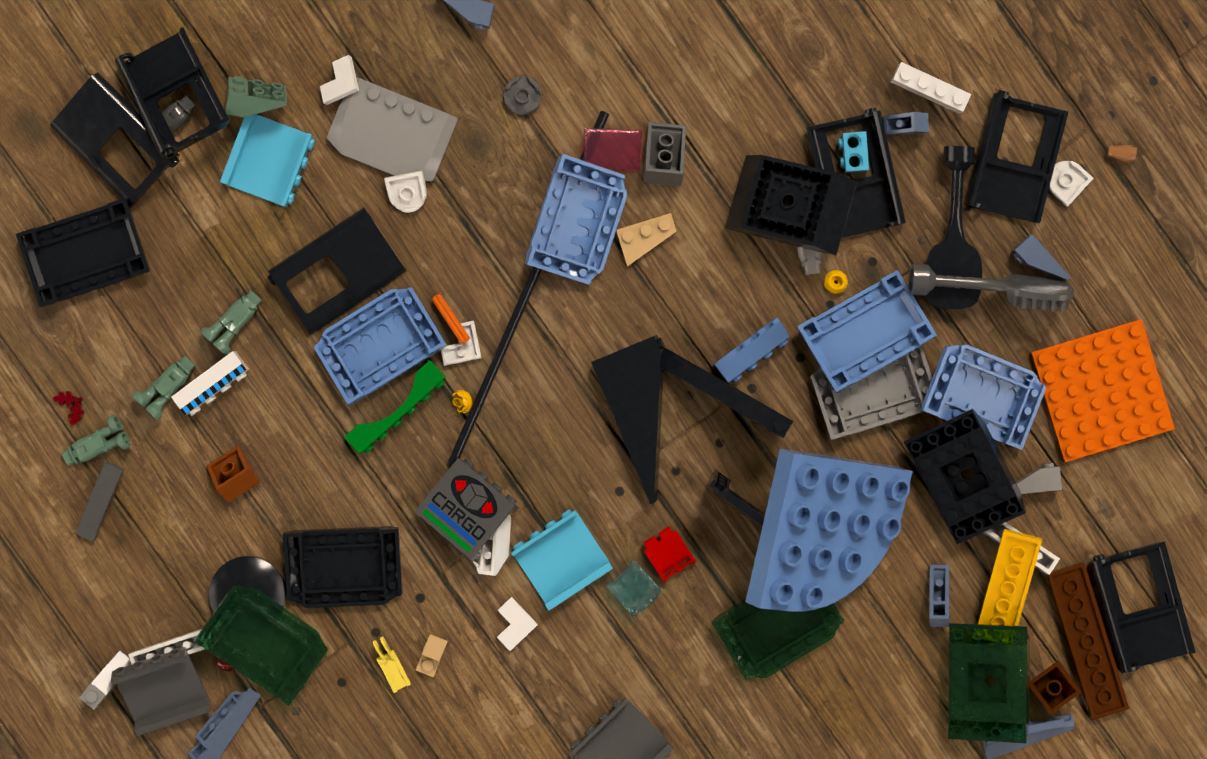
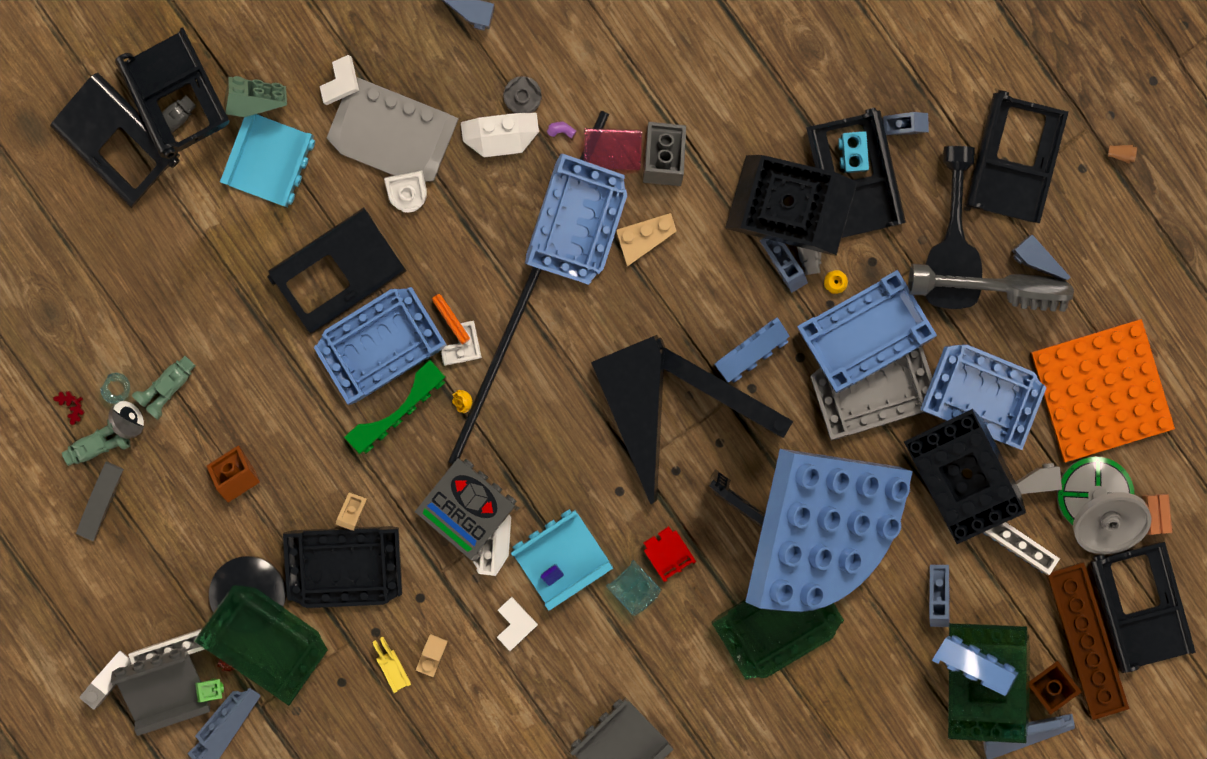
(83, 253): black slope -> none
(108, 396): none -> clear light blue piece
(126, 420): none -> tile
(209, 690): none -> bright green bracket
(210, 383): white brick -> none
(233, 320): sand green piece -> none
(351, 511): none -> tan slope
(500, 133): none -> white wedge
(552, 575): none -> dark purple slope
(559, 127): none -> medium lavender arm
(785, 264): none -> sand blue slope
(930, 88): white brick -> none
(976, 665): none -> medium blue wedge
(1010, 579): yellow plate -> none
(1068, 181): white tile -> none
(1088, 480): none -> dish
(1112, 523): none -> light grey dish
(1160, 513): none -> nougat brick

